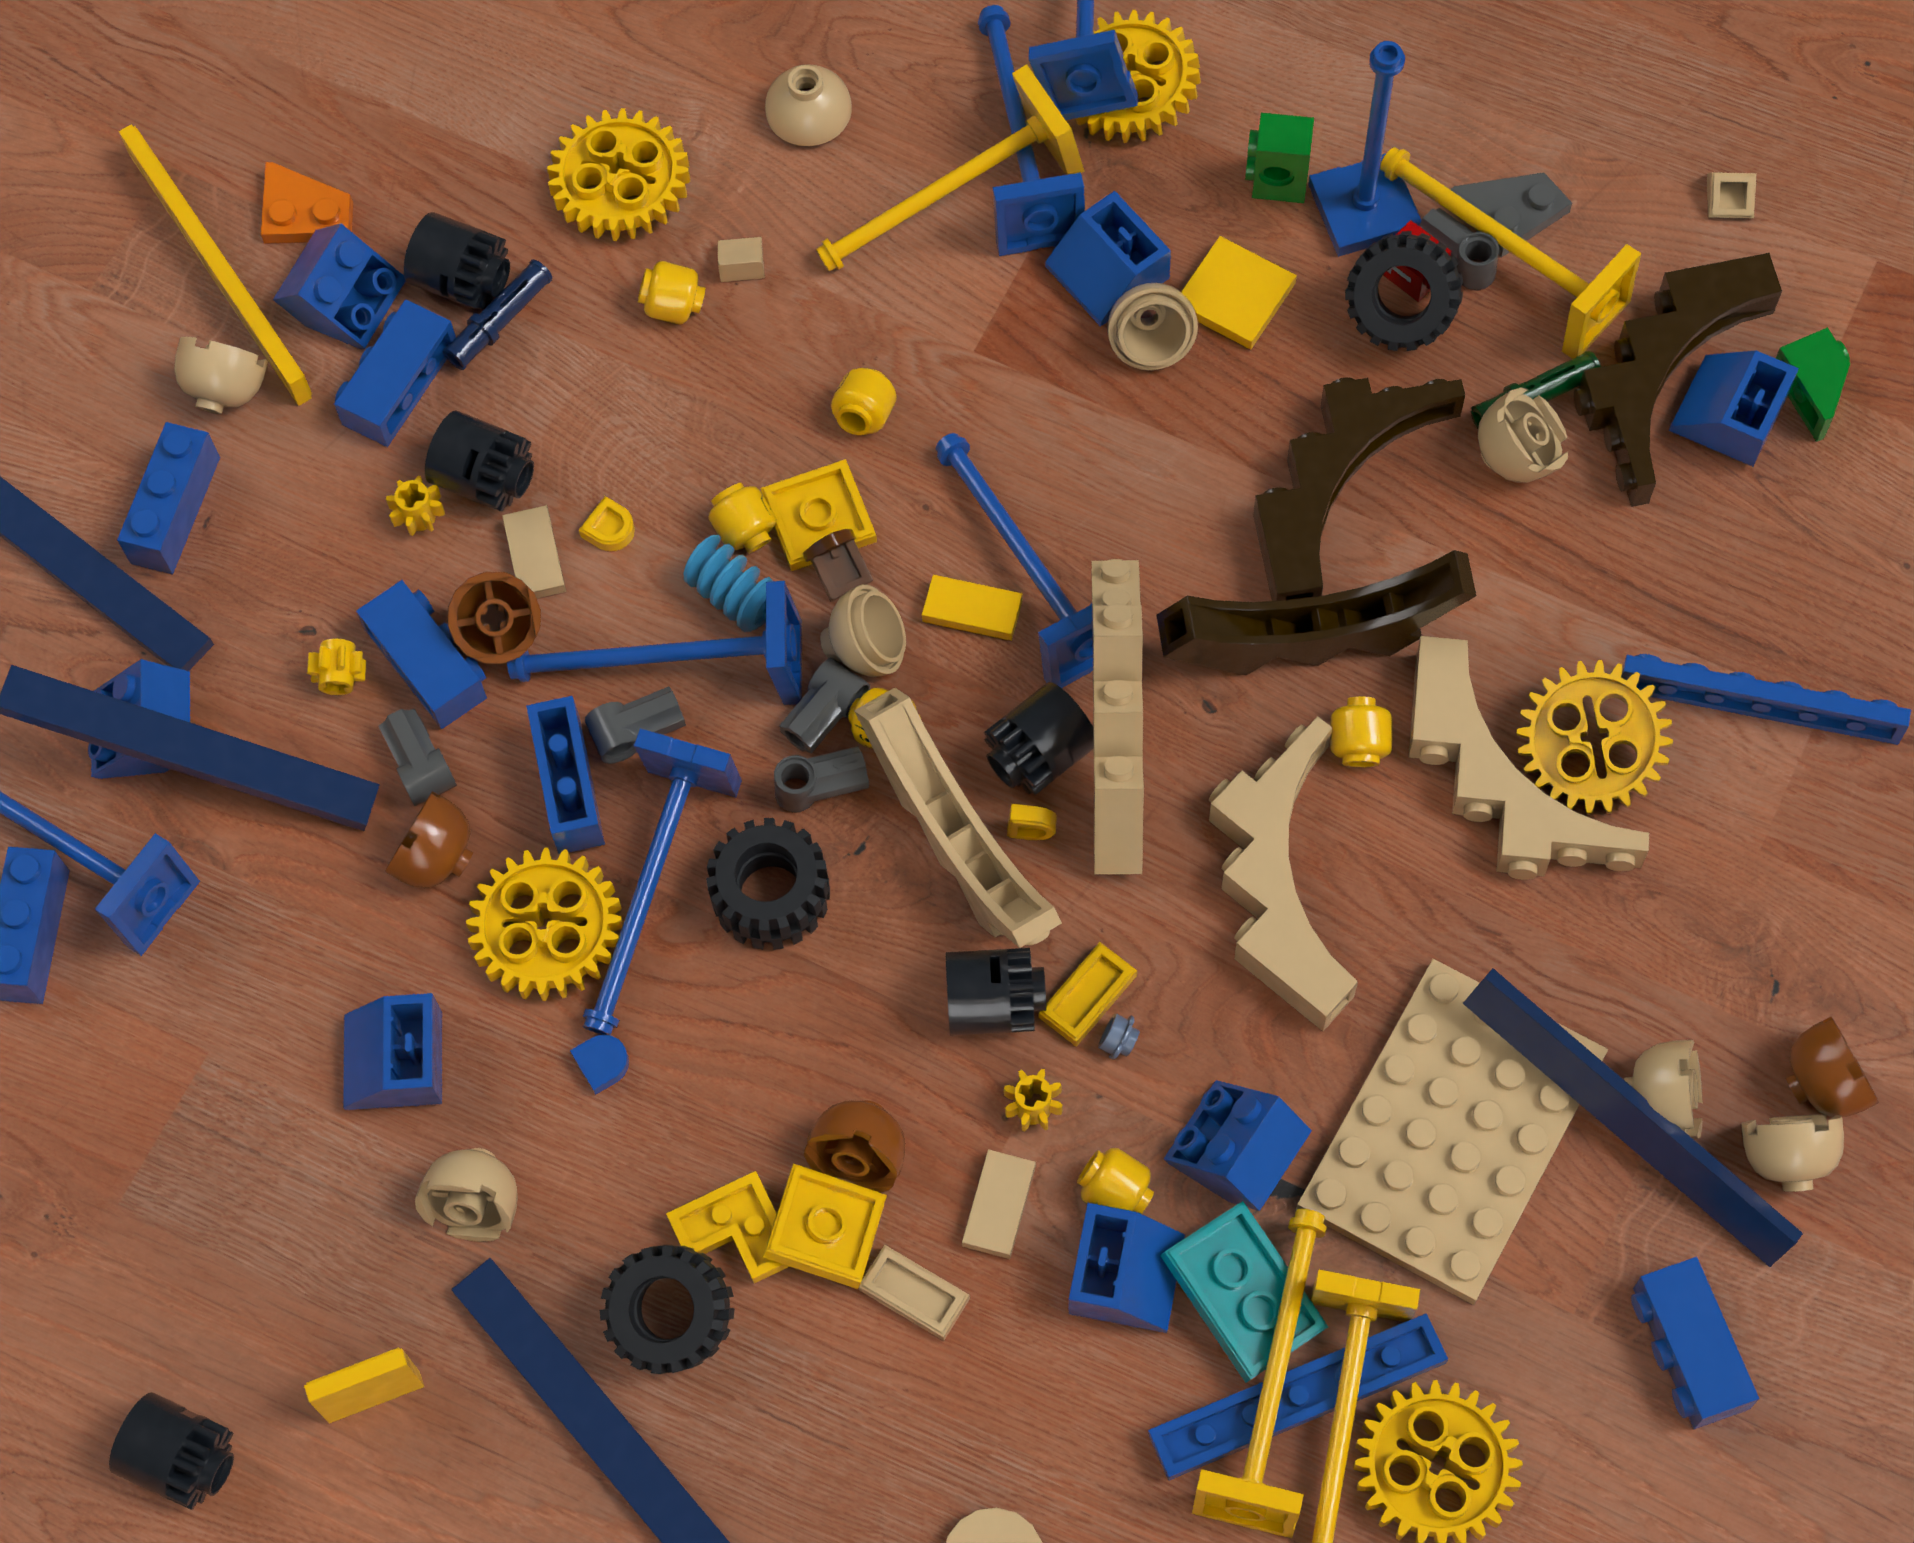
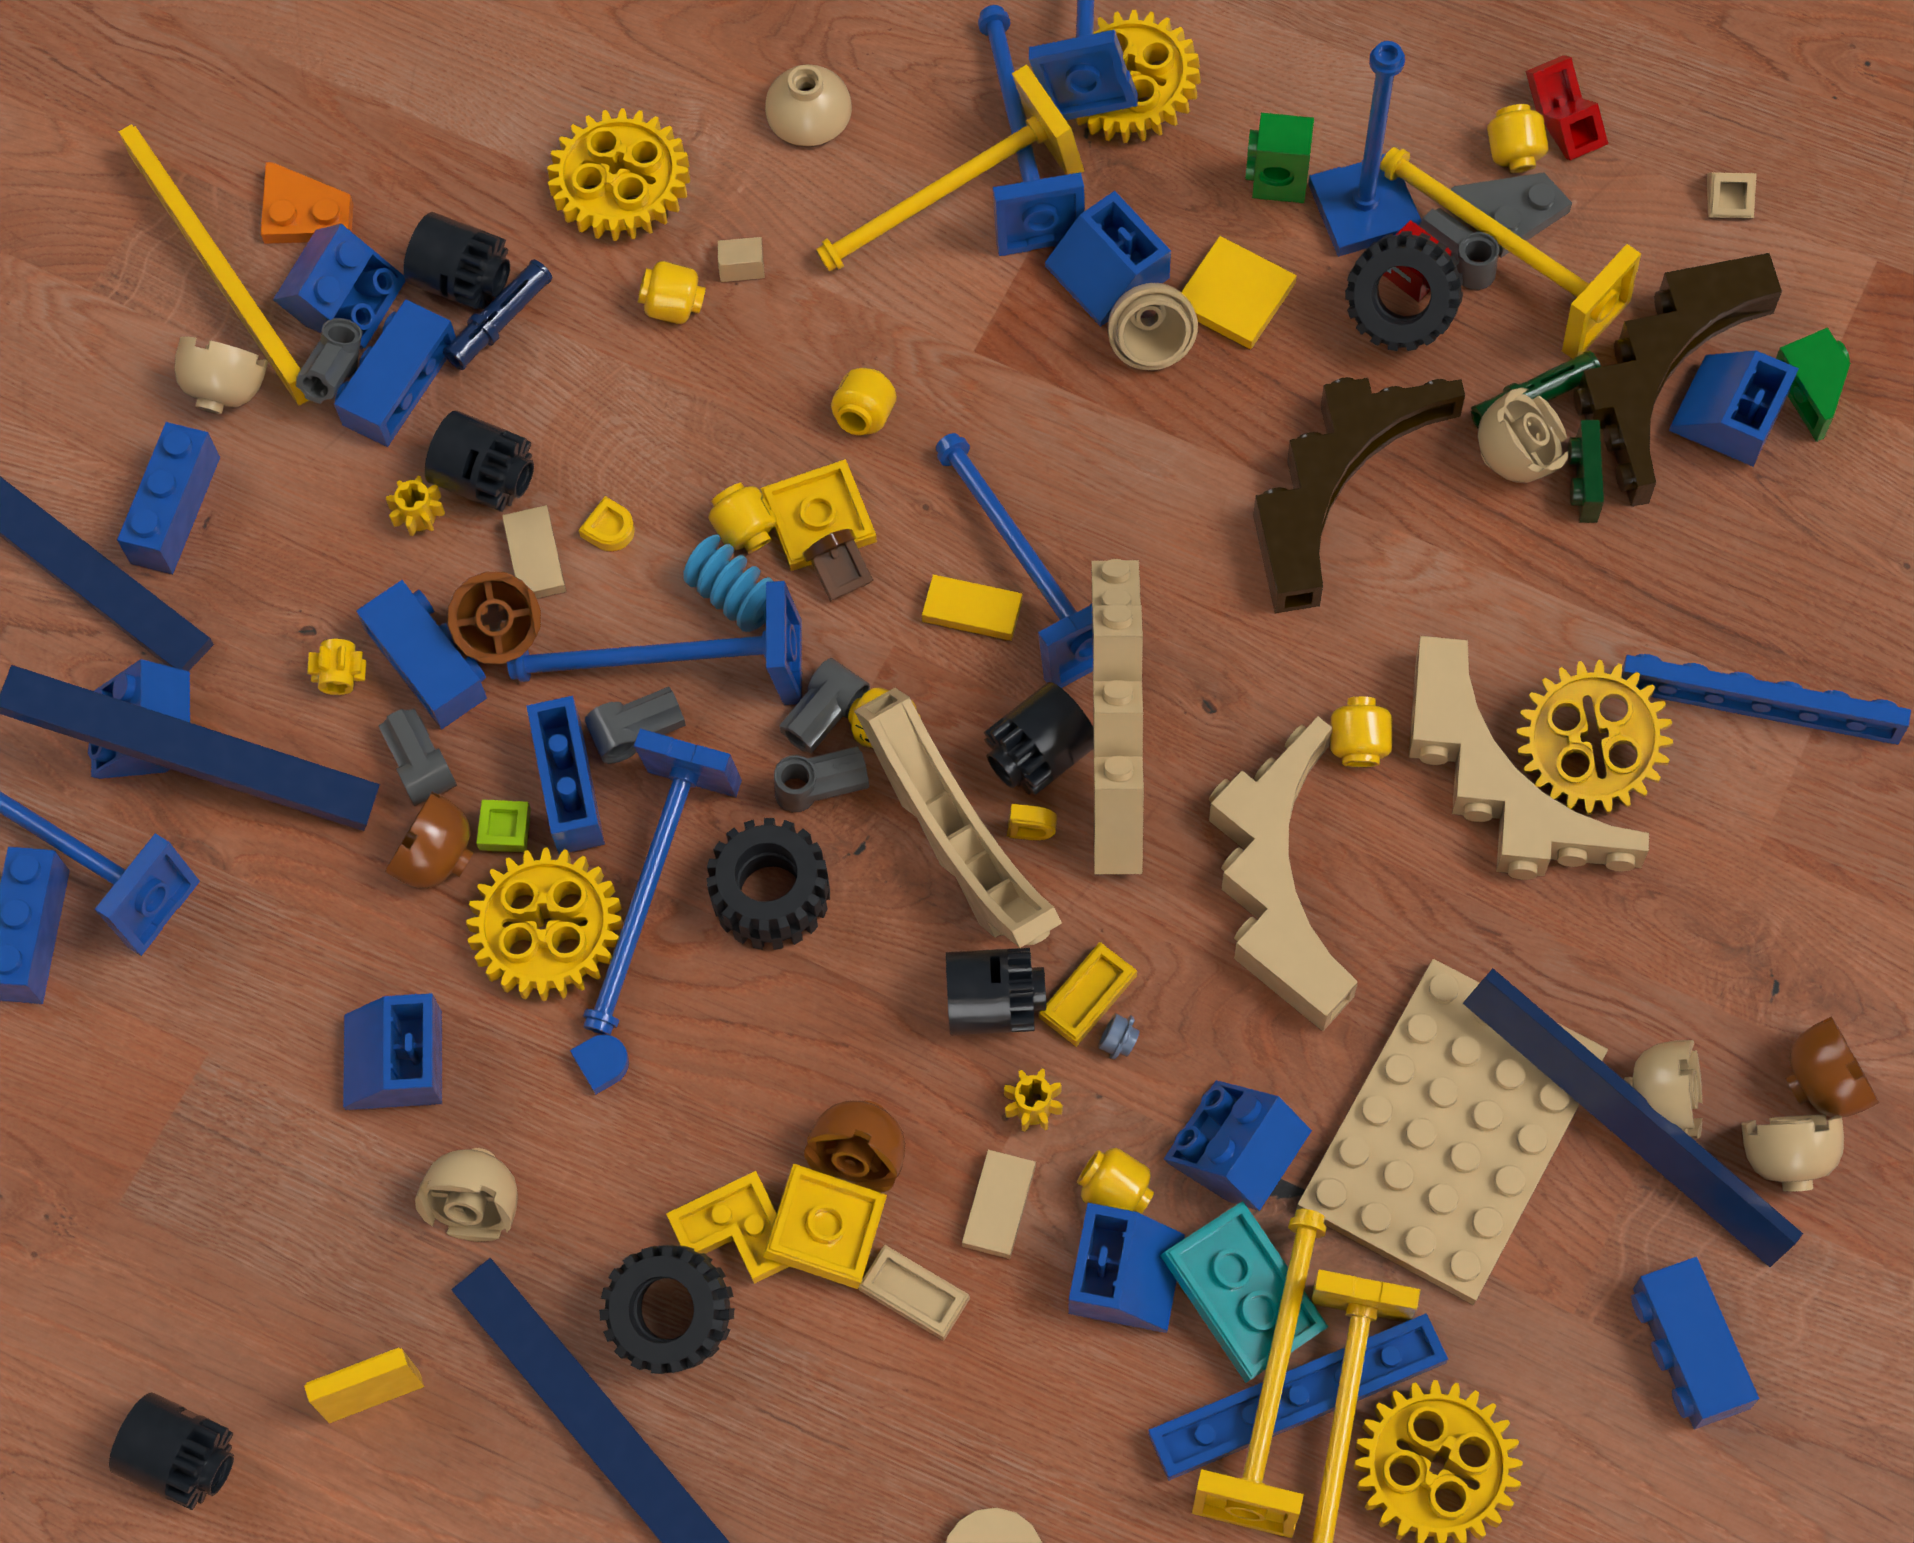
(331, 360): none -> dark grey piece
(503, 825): none -> lime plate
(865, 632): tan piece -> none
(1315, 629): dark brown arch -> none
(1517, 138): none -> yellow head
(1567, 116): none -> red slope
(1587, 488): none -> dark green plate

